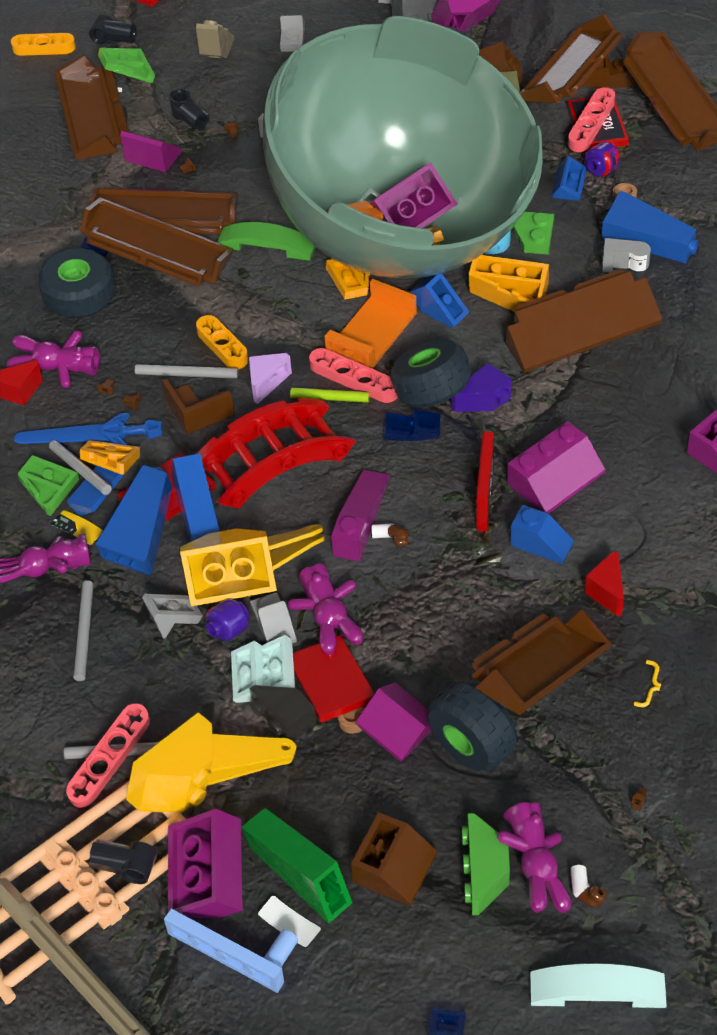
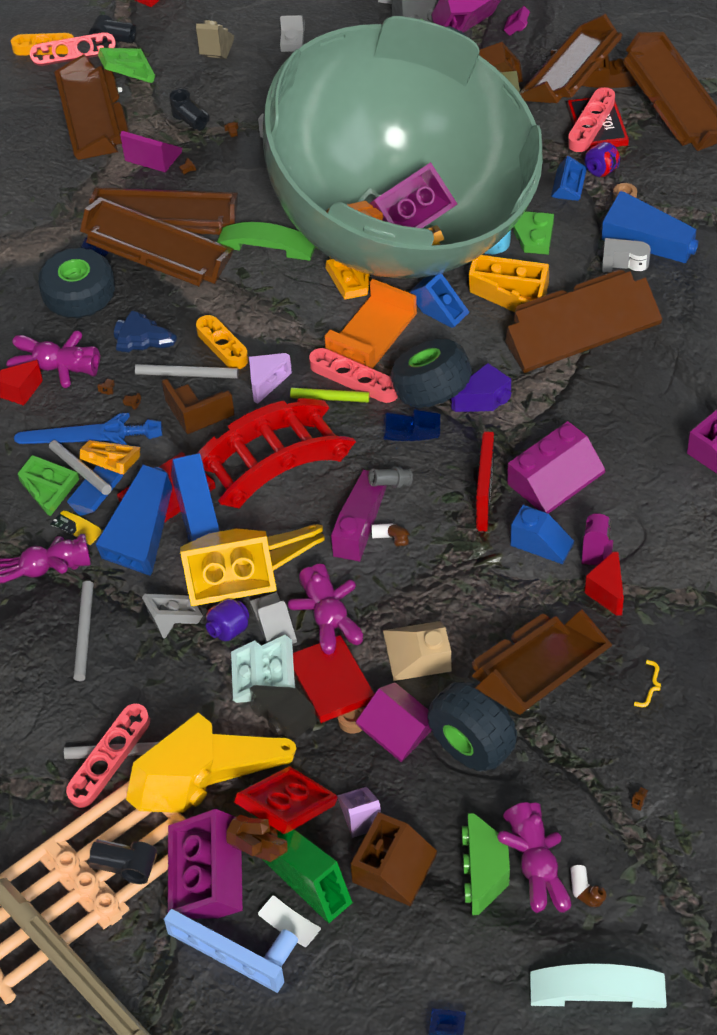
(71, 44): none -> coral beam
(141, 333): none -> dark blue rock
(255, 838): none -> reddish brown rock
(286, 799): none -> red tile
(359, 810): none -> lavender slope
(395, 477): none -> dark grey pin
(418, 650): none -> tan slope
(517, 21): none -> magenta plate
(596, 539): none -> magenta leg

